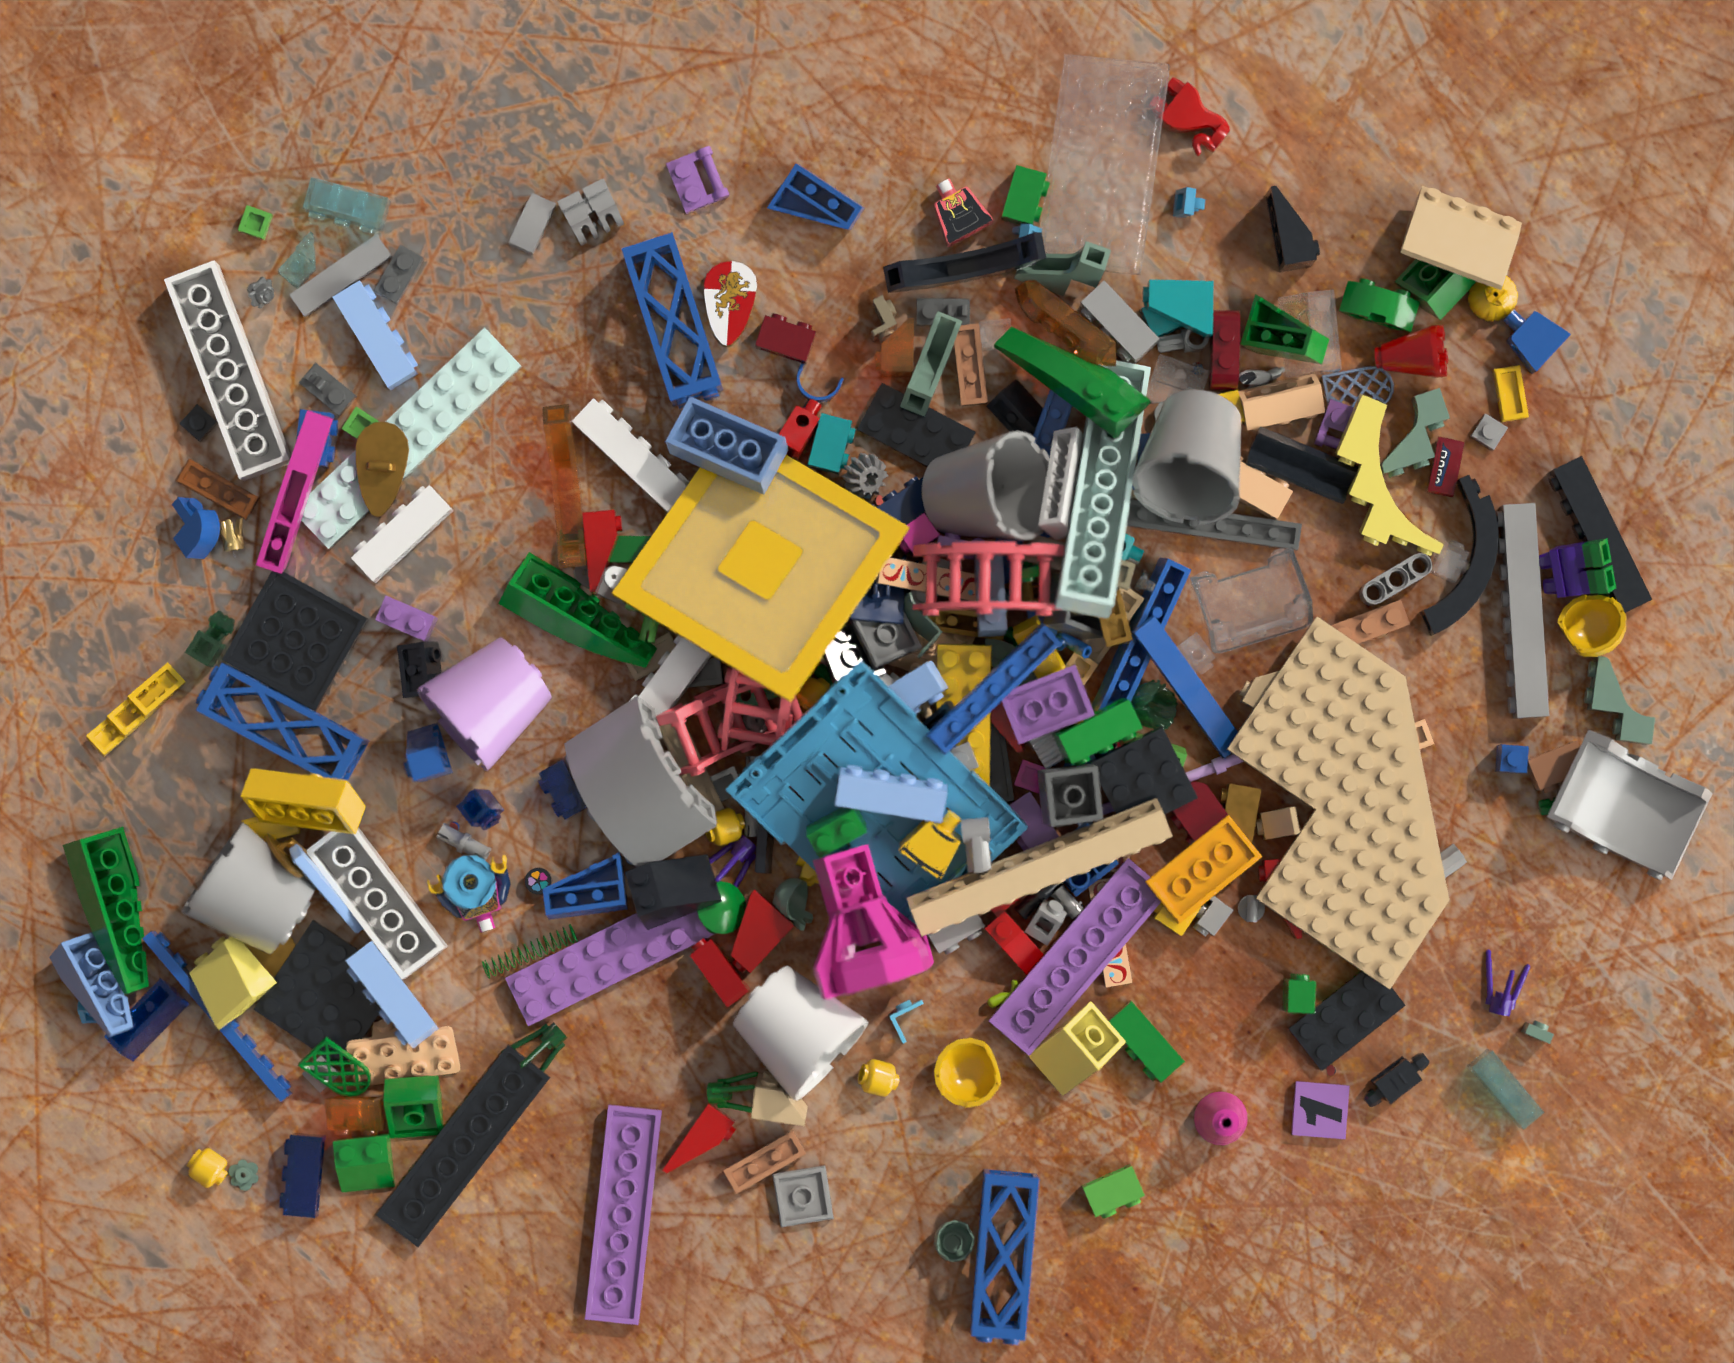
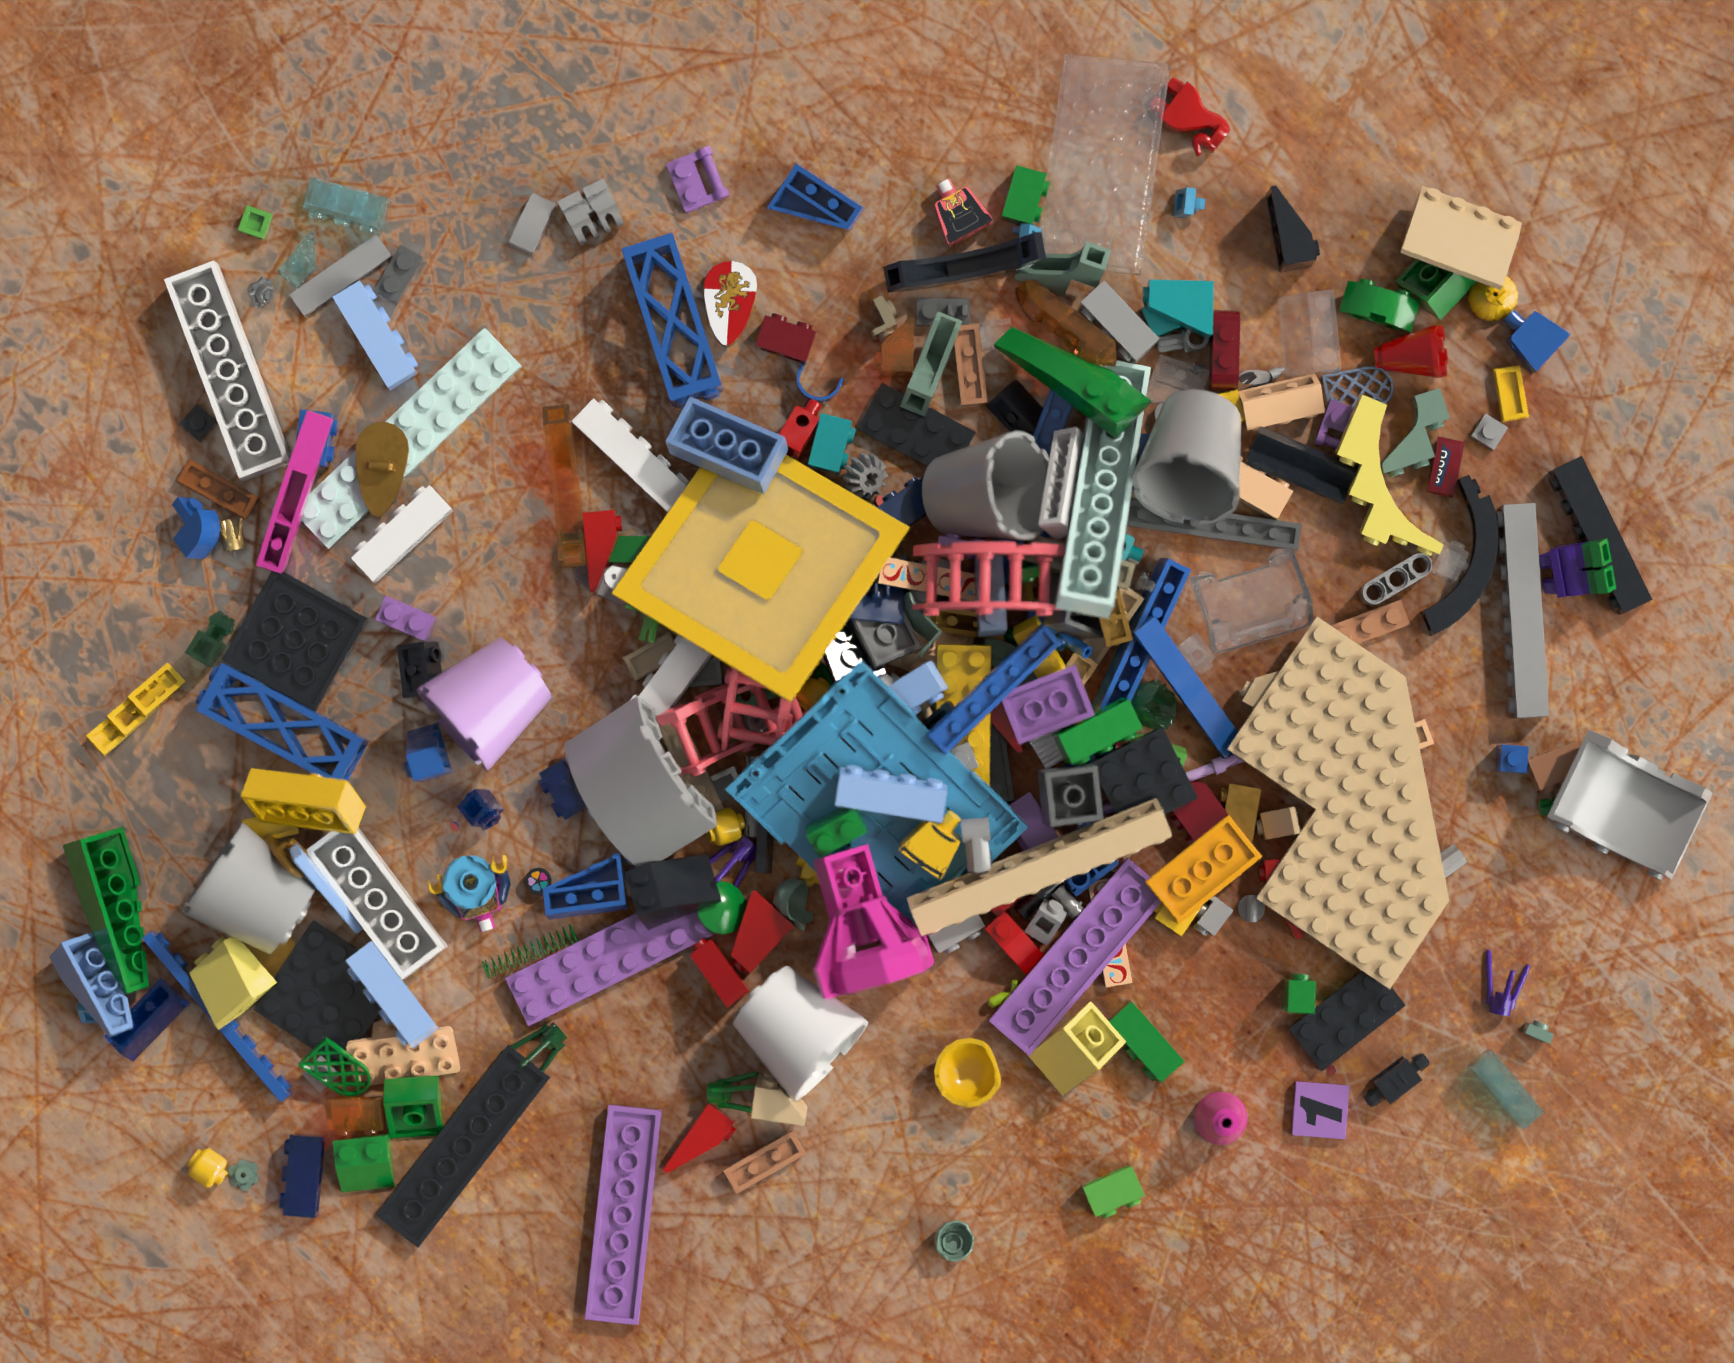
(327, 389): dark grey plate -> none
(357, 422): bright green plate -> none
(463, 842): light grey pin -> none
(564, 610): green wedge -> none
(803, 1196): light grey tile -> none
(878, 1078): yellow head -> none
(901, 1009): medium azure bracket -> none
(920, 532): dark pink brick -> none
(1000, 1325): blue piece -> none
(1027, 776): dark pink plate -> none
(1281, 335): green wedge -> none
(1593, 624): yellow cylinder -> none
(1607, 697): sand green arch -> none

